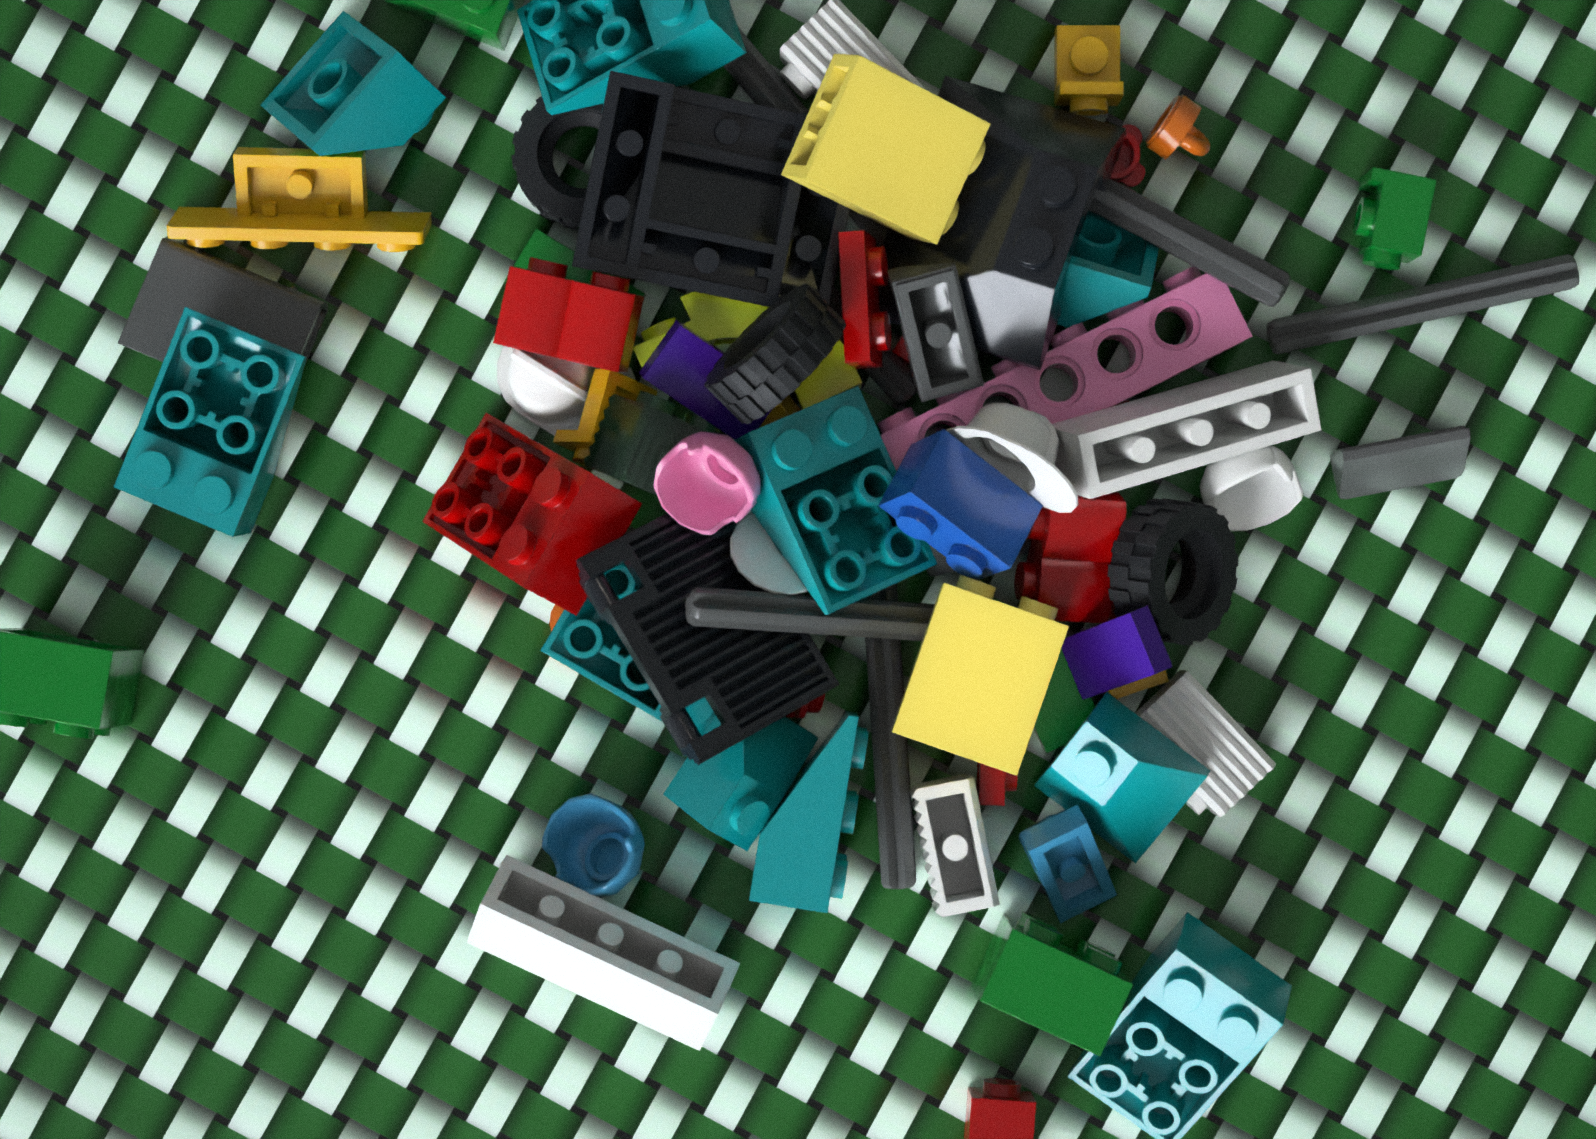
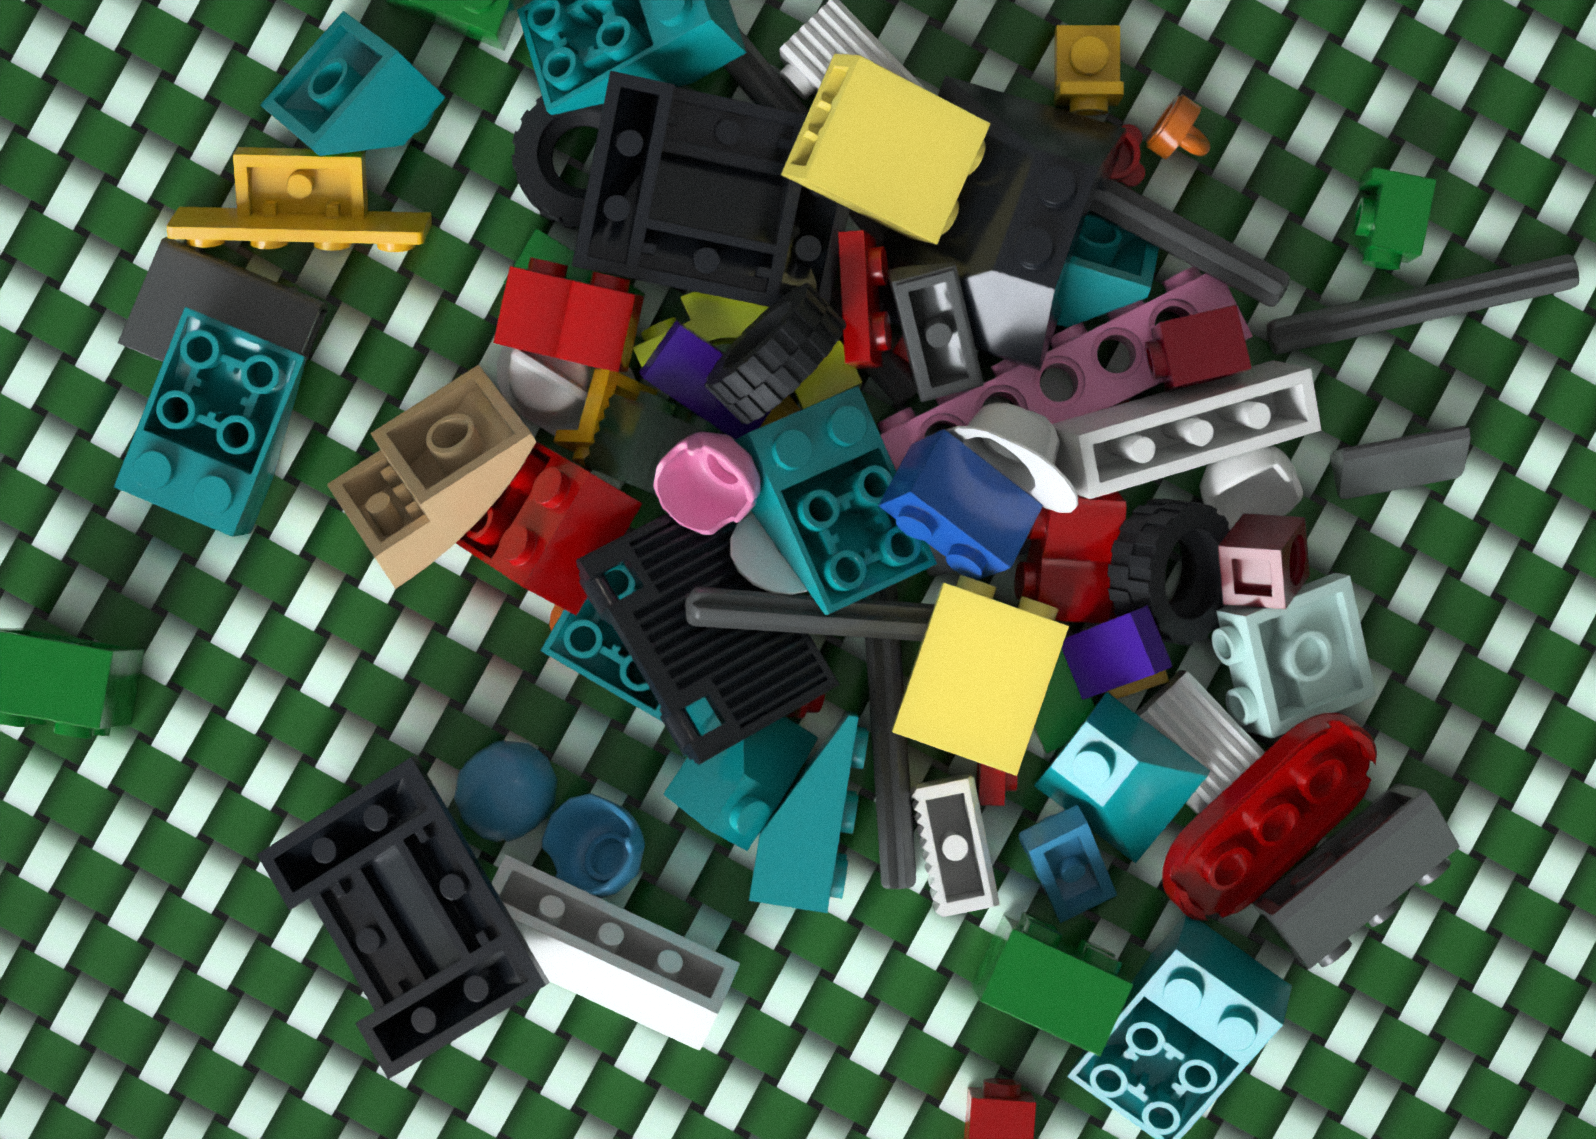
(407, 915): none -> black slope
(434, 474): none -> tan slope
(505, 790): none -> dark azure hair
(1198, 348): none -> dark red brick
(1264, 561): none -> dark red brick
(1269, 817): none -> red tile
(1294, 658): none -> light aqua plate
(1358, 875): none -> dark grey slope

